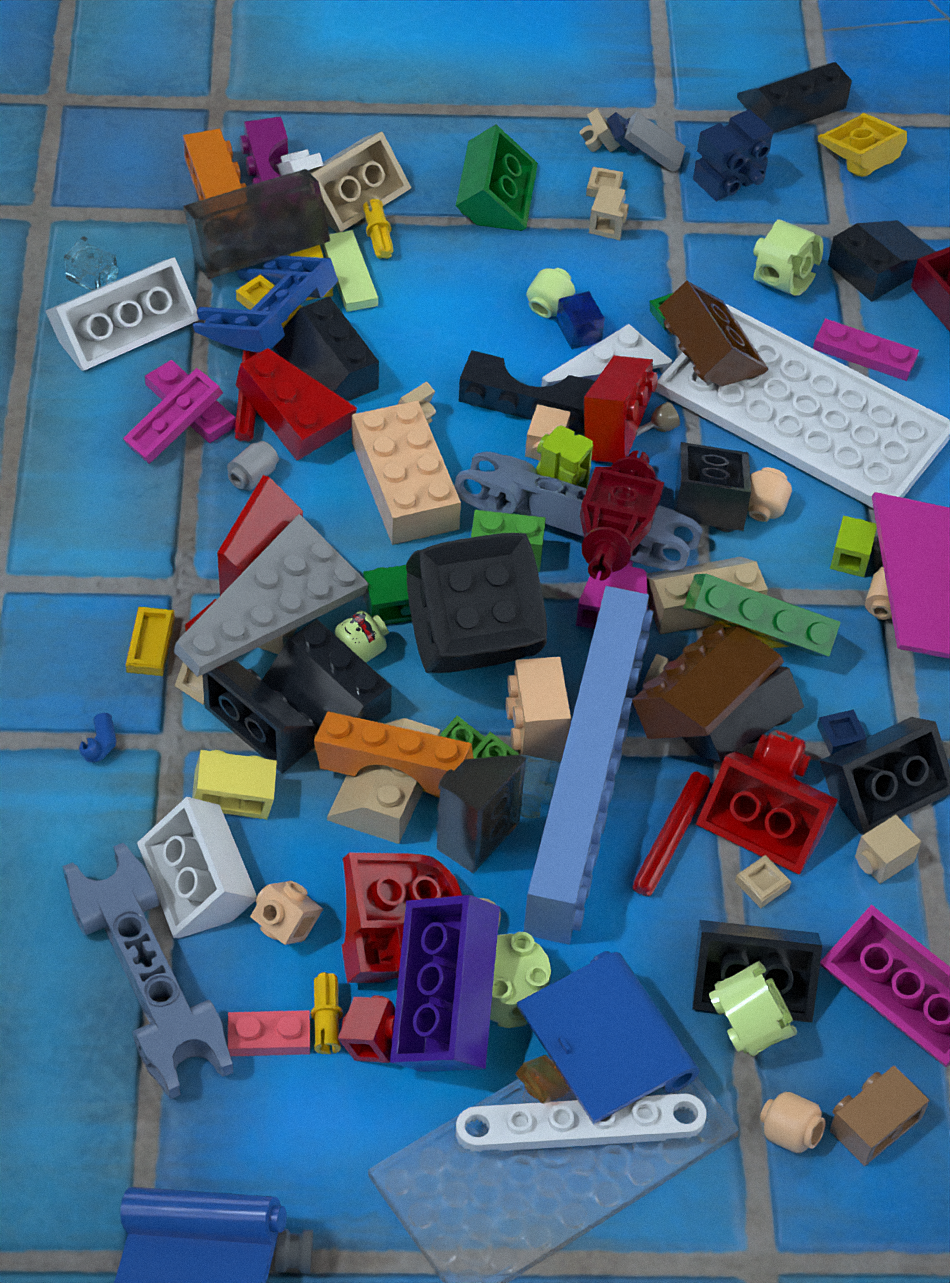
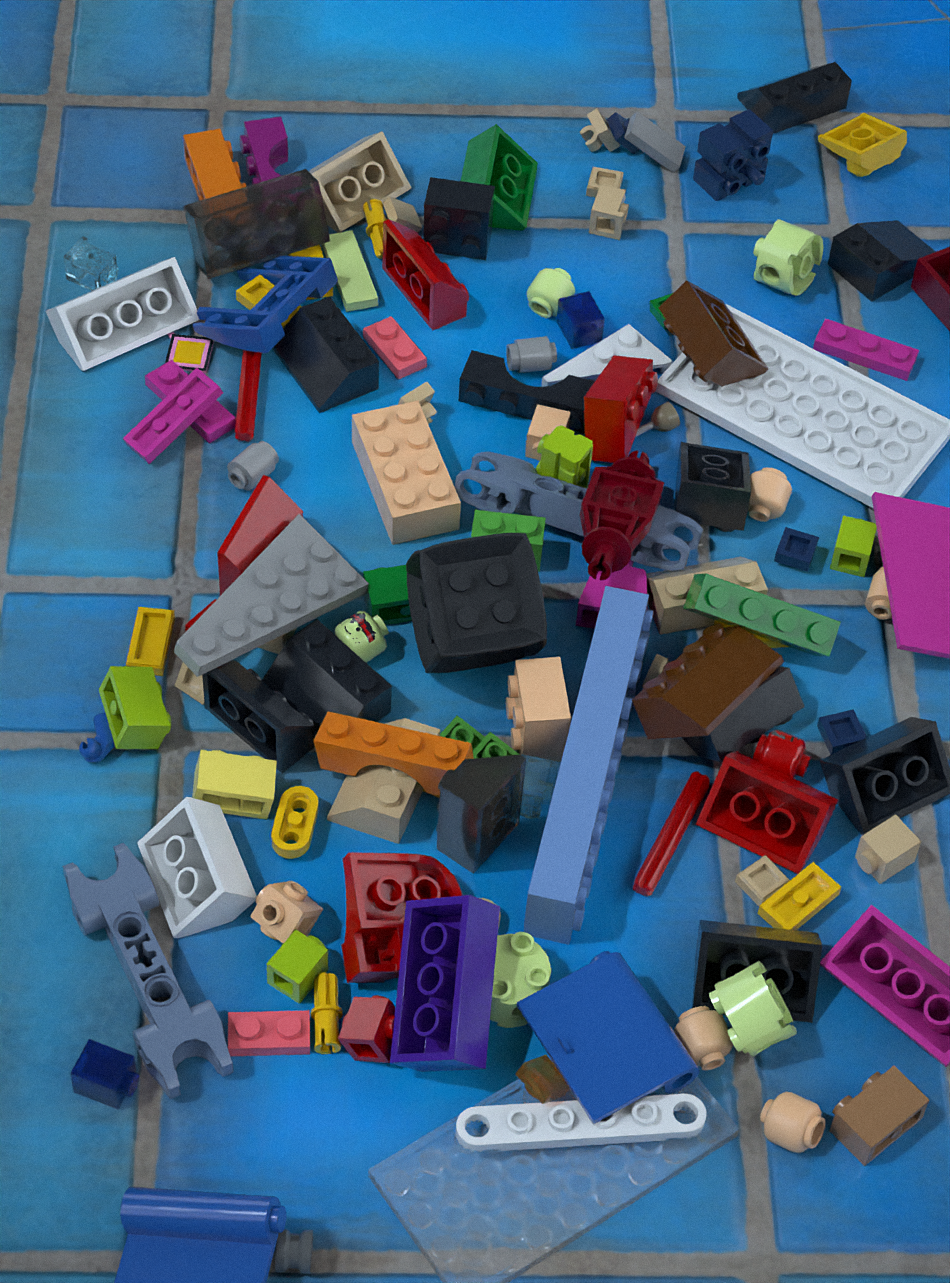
(104, 1074): none -> clear blue brick
(134, 707): none -> lime brick
(190, 351): none -> piece
(293, 403): red wedge -> none
(294, 825): none -> yellow plate
(297, 965): none -> lime brick
(298, 161): white plate -> none
(394, 347): none -> coral plate
(402, 213): none -> tan tile
(422, 276): none -> red slope
(458, 217): none -> black brick
(531, 354): none -> light grey brick
(704, 1036): none -> light nougat head
(796, 549): none -> dark blue plate
(799, 899): none -> yellow plate

